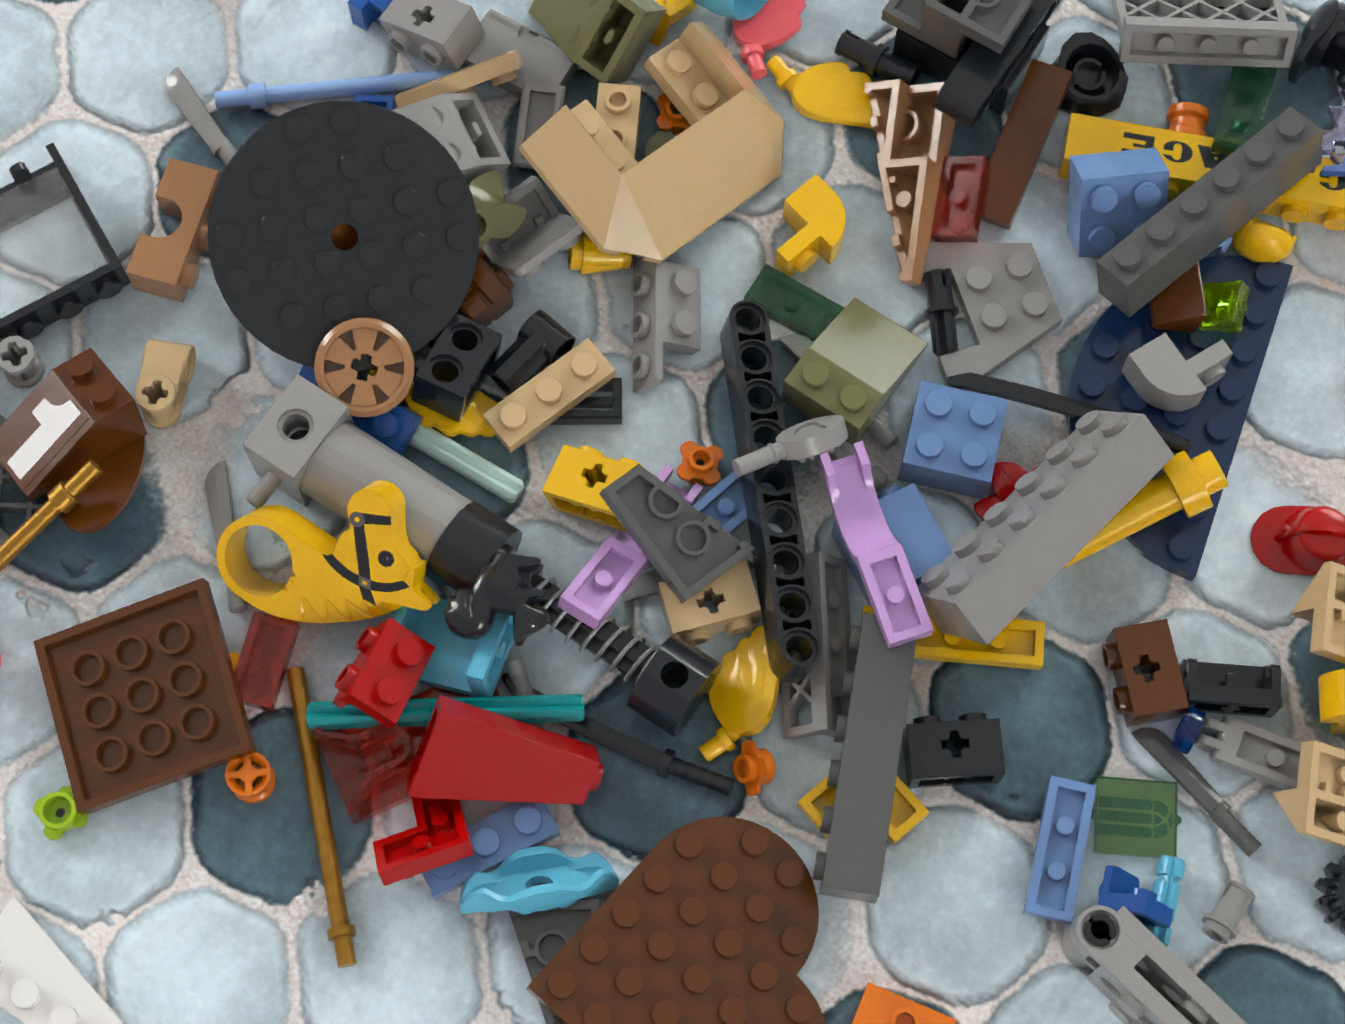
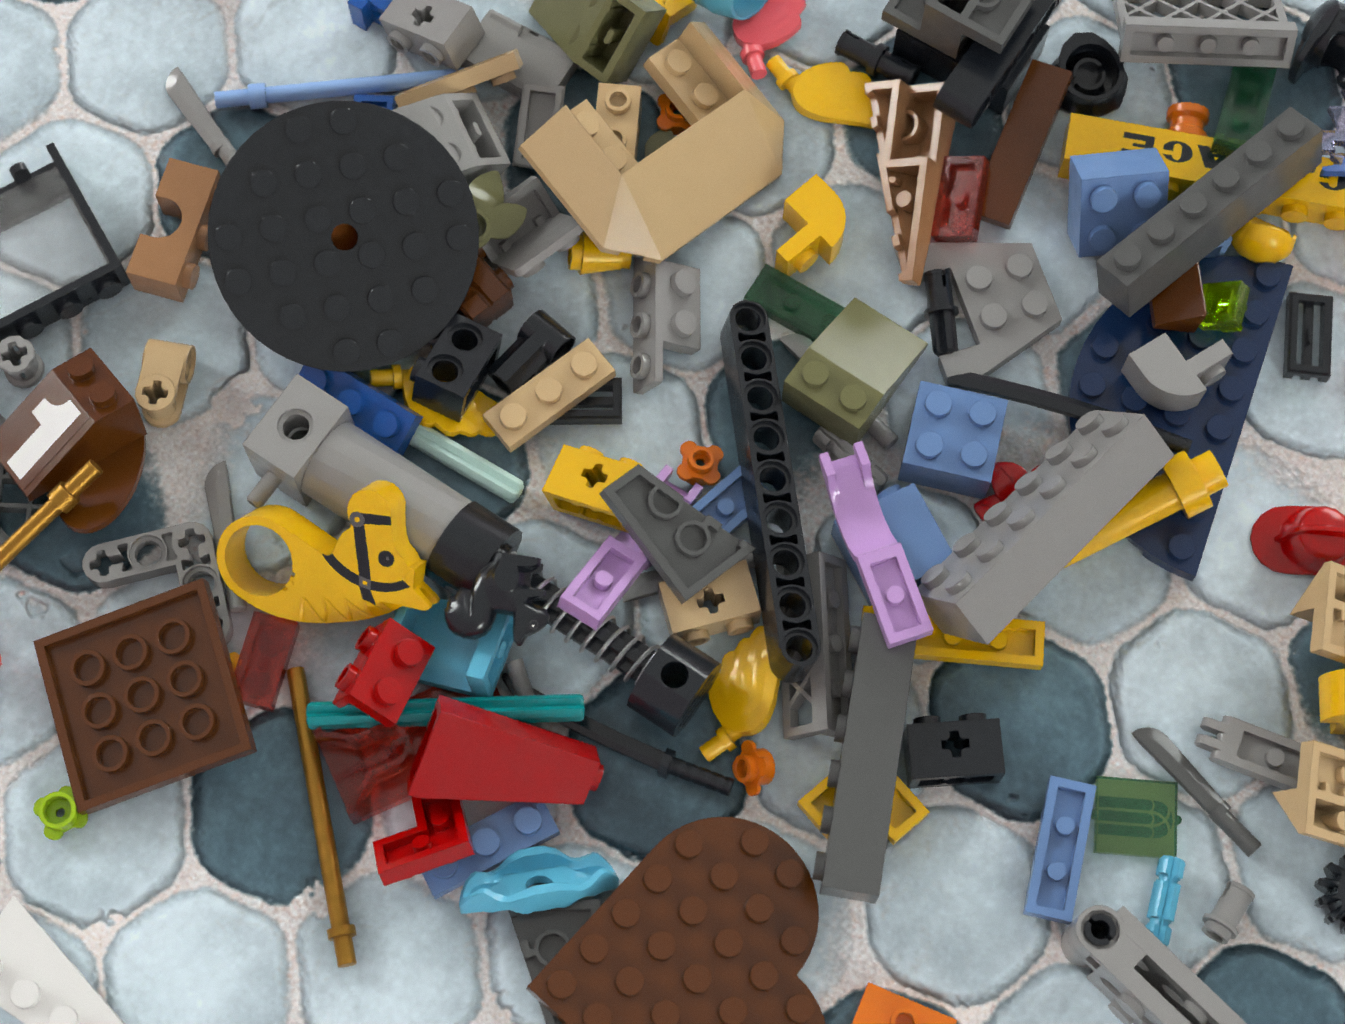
(172, 560): none -> light grey beam
(248, 770): orange wheel -> none
(388, 353): medium nougat wheel -> none
(797, 443): light grey piece -> none
(1123, 889): blue bracket -> none
(1152, 650): reddish brown brick -> none
(1188, 730): clear blue tile -> none
(1232, 688): black hinge -> none
(1306, 370): none -> black tile

